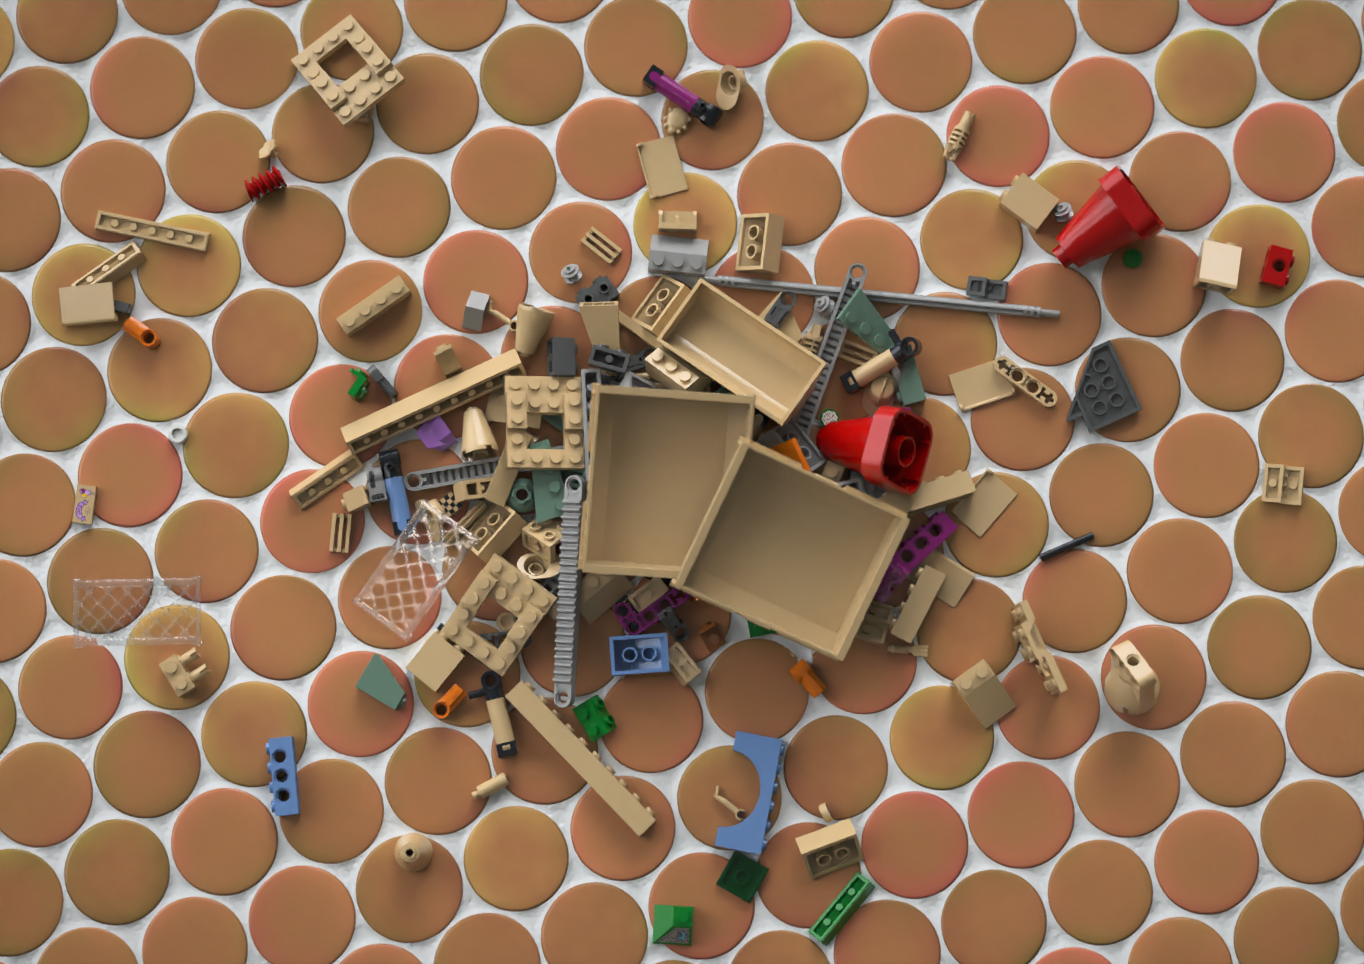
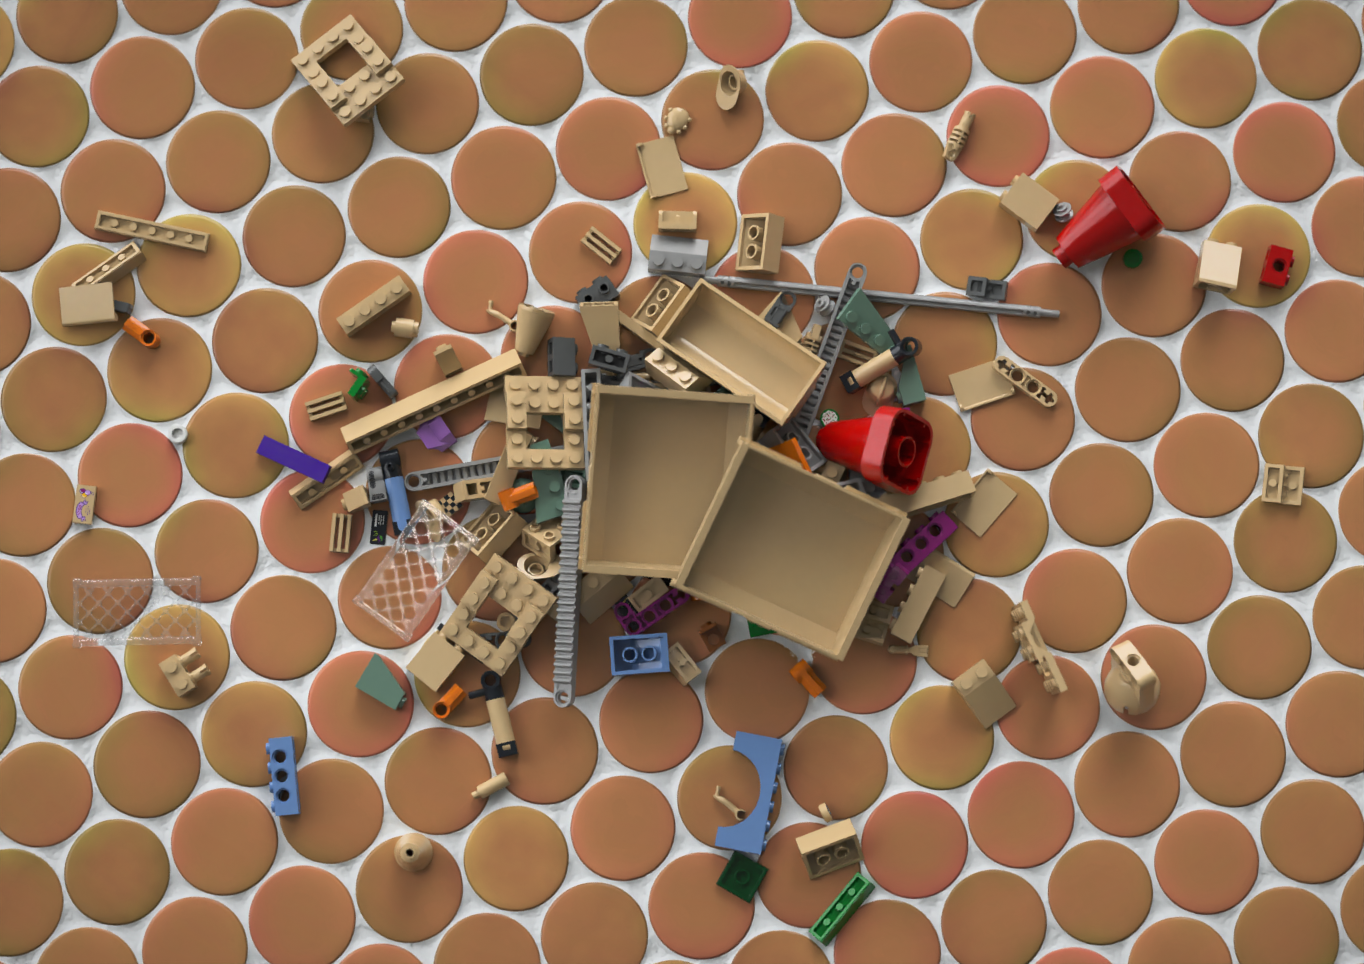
(264, 183): red piece -> none
(268, 150): tan plant -> none
(294, 459): none -> dark purple tile
(341, 401): none -> tan tile
(378, 527): none -> black sticker
(405, 328): none -> tan brick
(467, 520): tan axle -> none
(475, 311): light grey slope -> none
(477, 436): tan cone -> none
(514, 497): none -> orange piece
(571, 273): light grey wheel -> none
(580, 758): tan brick -> none
(594, 718): green bracket -> none
(672, 924): green slope -> none
(673, 623): dark grey piece -> none
(705, 112): piece -> none
(1067, 546): black bar -> none
(1103, 391): dark grey wing -> none

